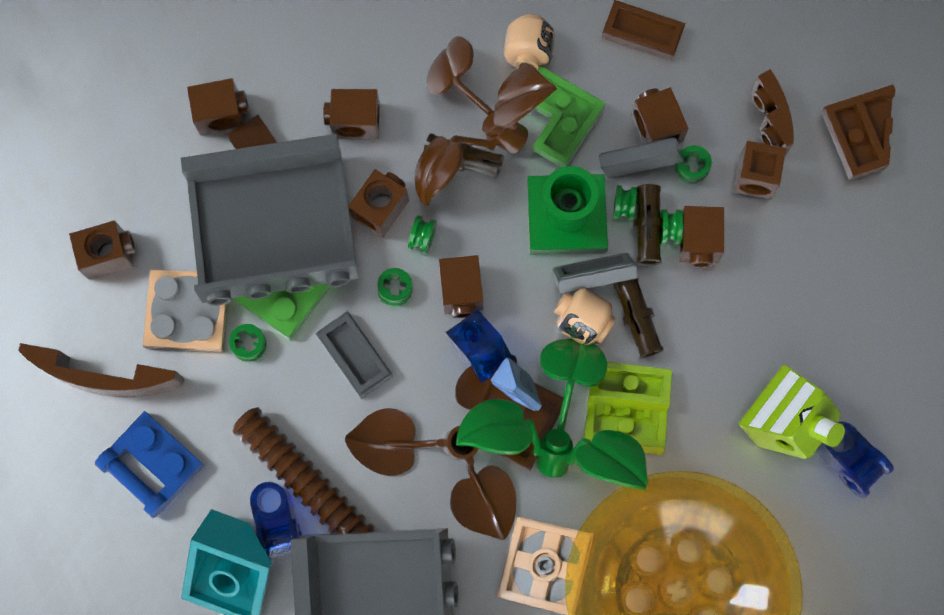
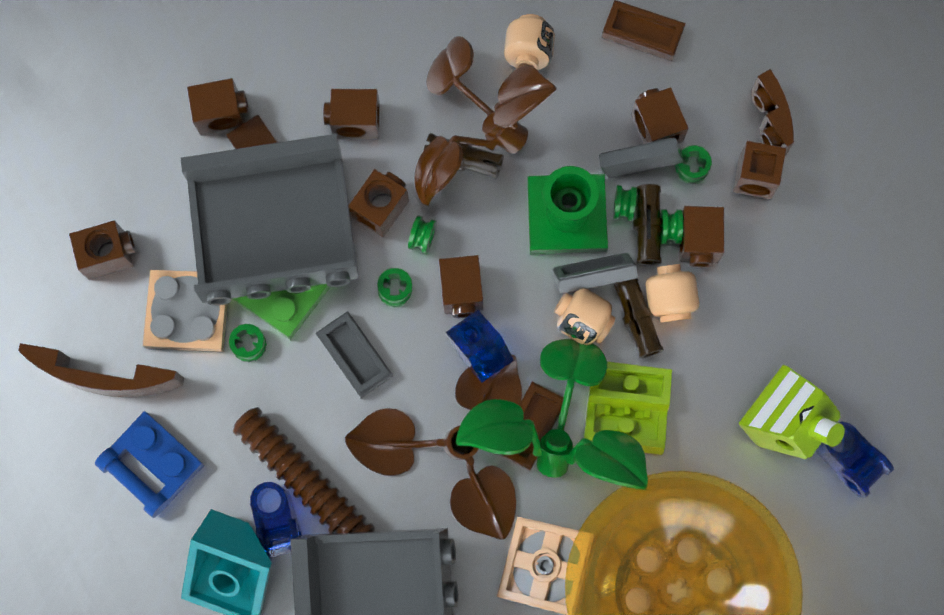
(516, 384): light blue slope -> none
(571, 119): bright green plate -> none
(672, 293): none -> light nougat head
(862, 131): reddish brown wing -> none

